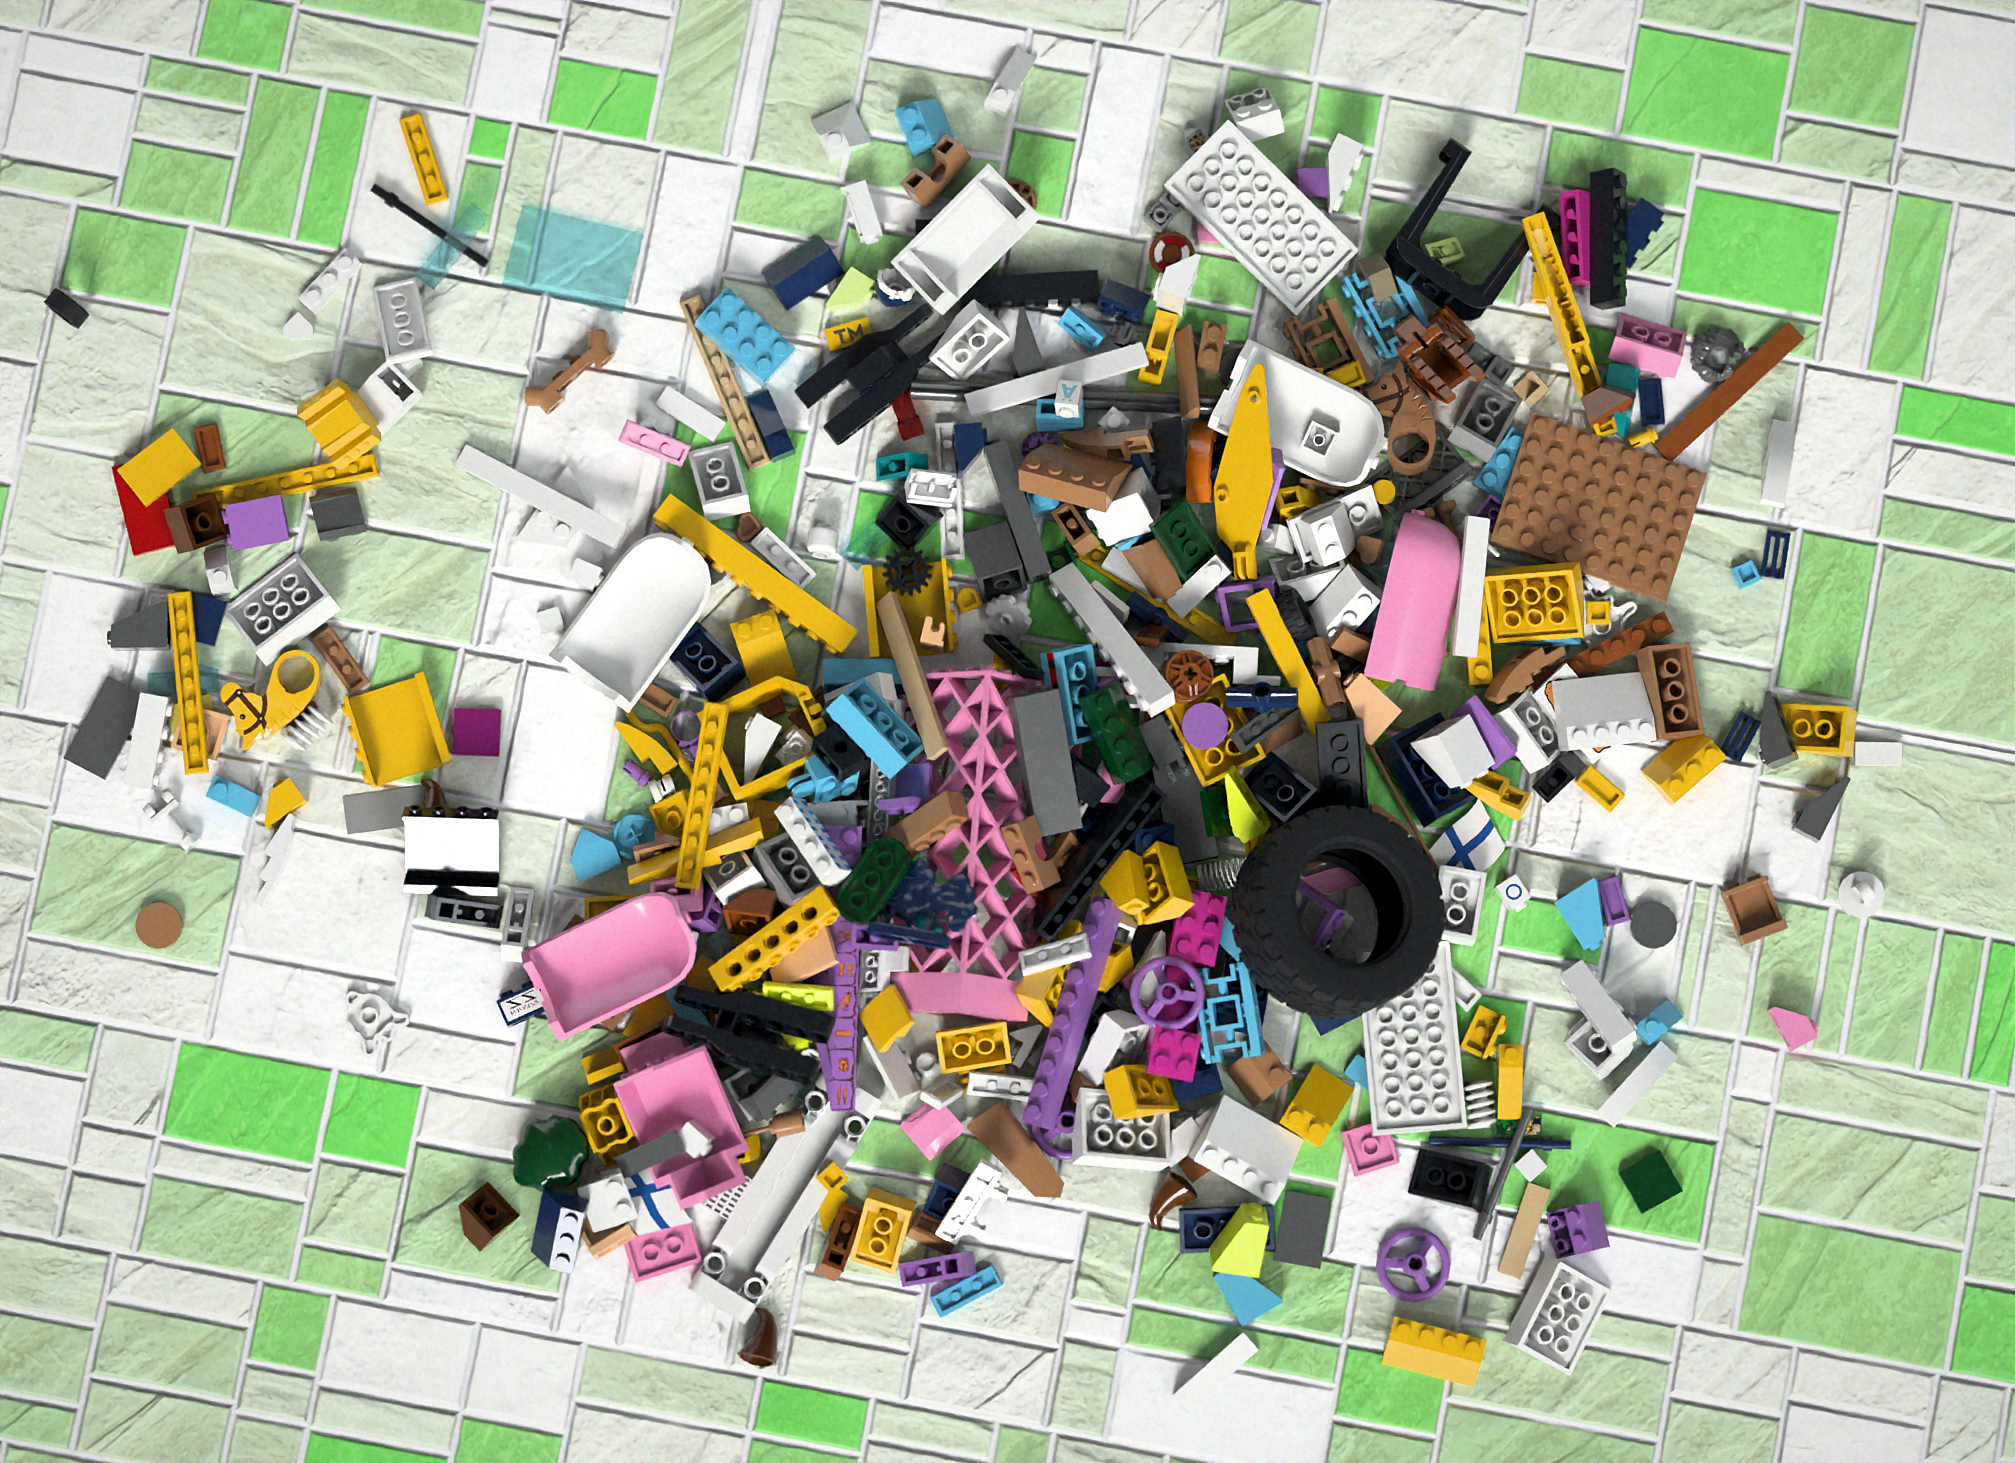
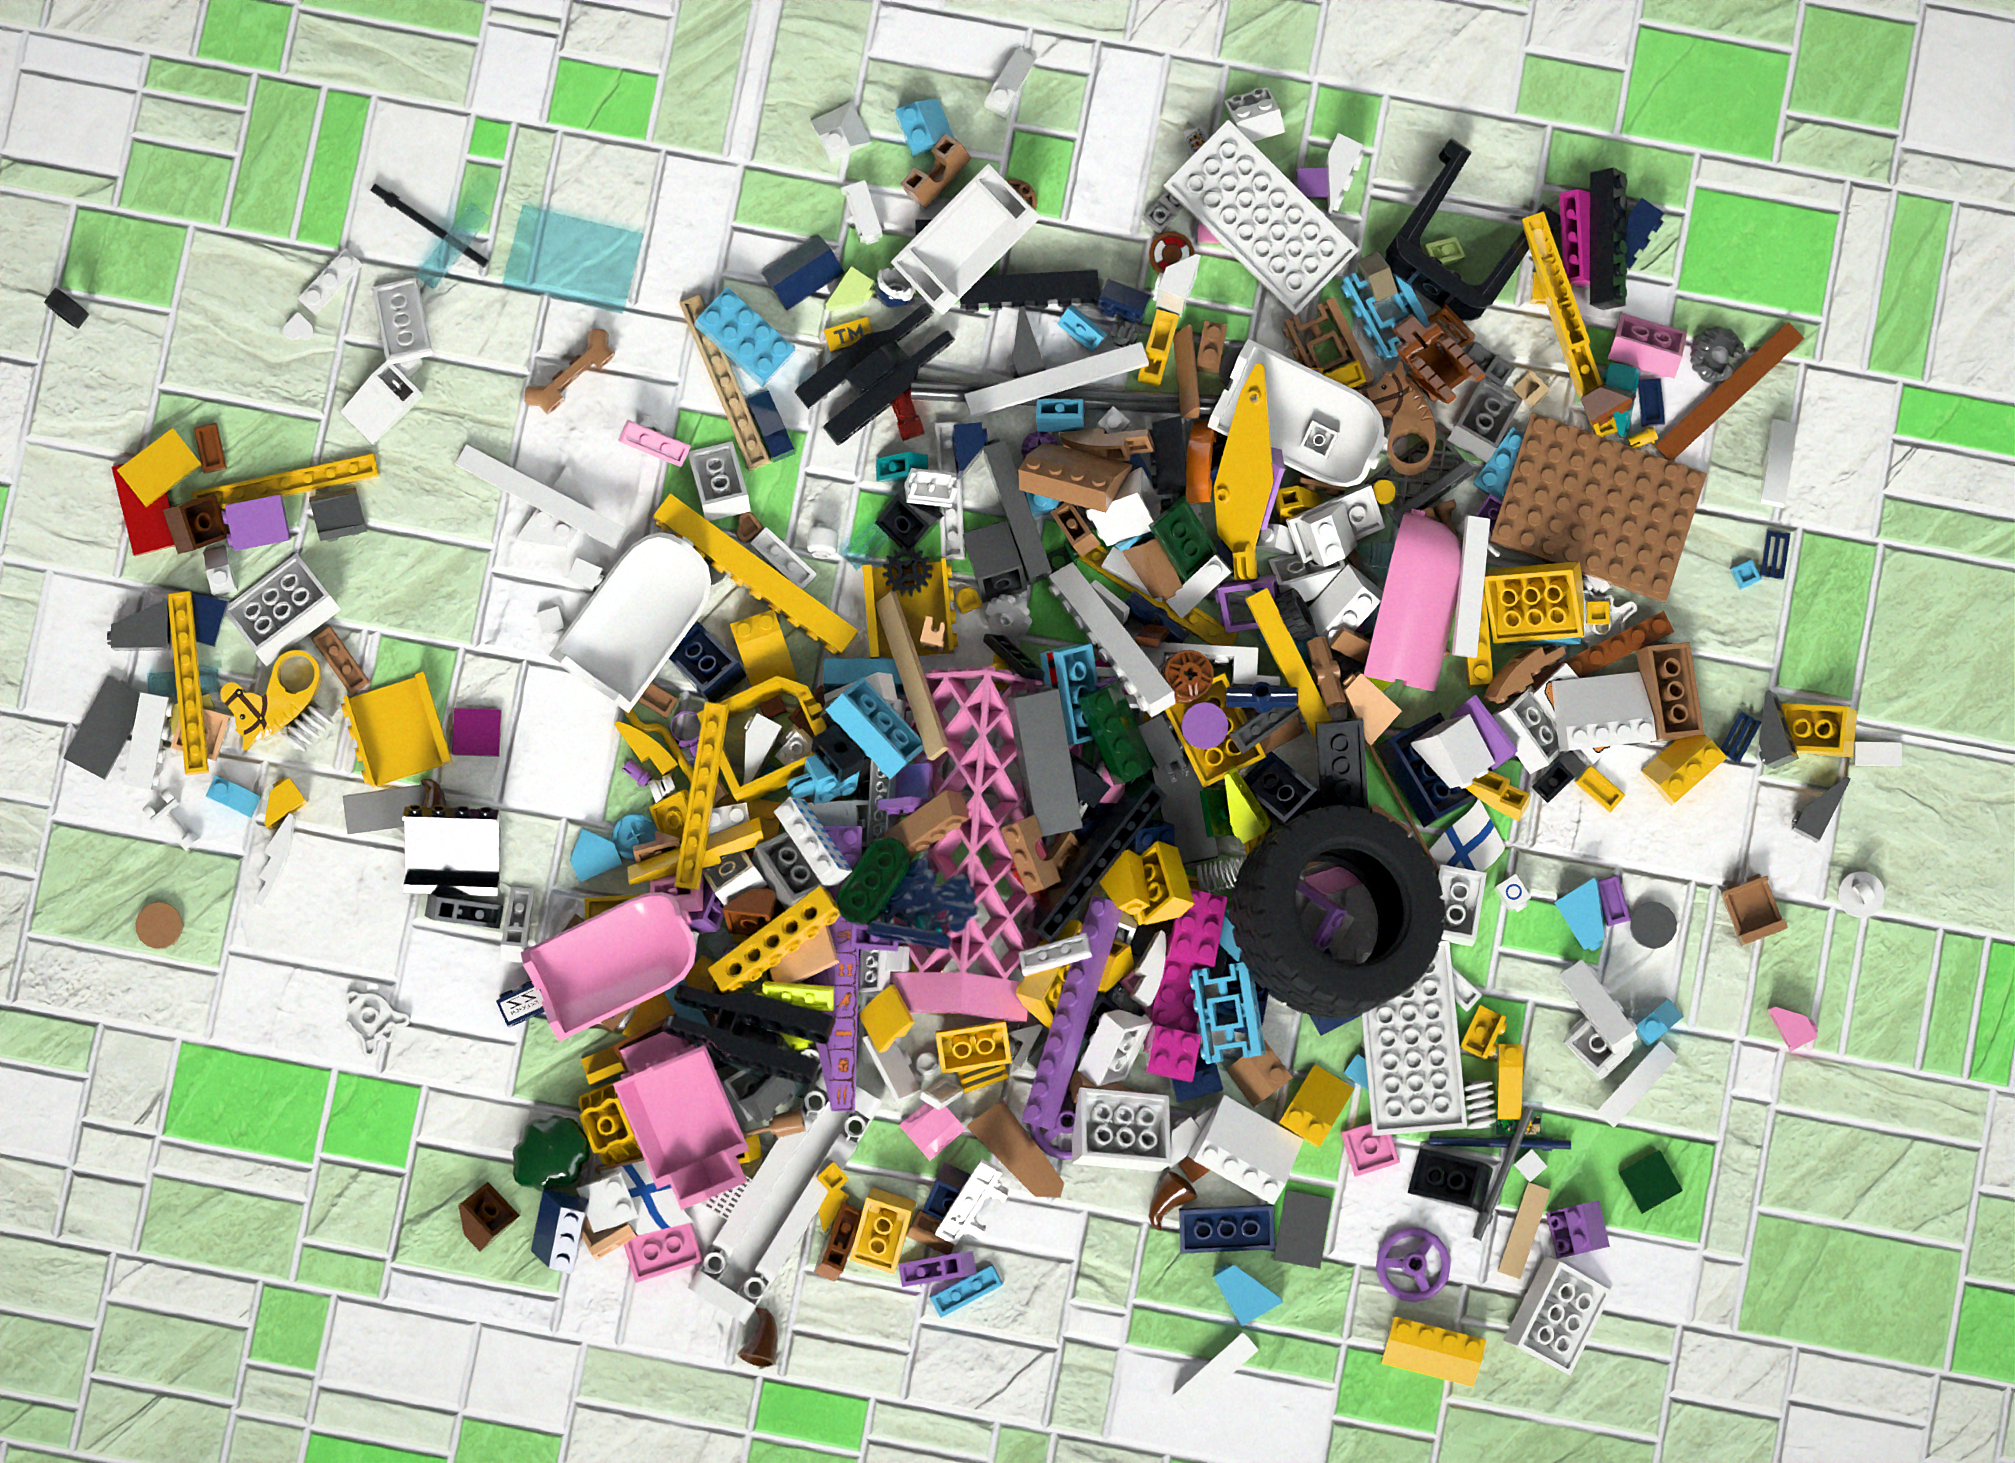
(340, 423): yellow slope -> none
(423, 159): yellow tile -> none
(650, 1154): dark grey tile -> none
(690, 414): white tile -> none
(696, 1139): white brick -> none
(969, 341): white slope -> none
(999, 1085): white tile -> none
(1068, 398): white brick -> none
(1138, 1093): yellow slope -> none
(1156, 965): medium lavender piece -> none
(1241, 1242): neon yellow slope -> none
(1370, 549): medium nougat tile -> none

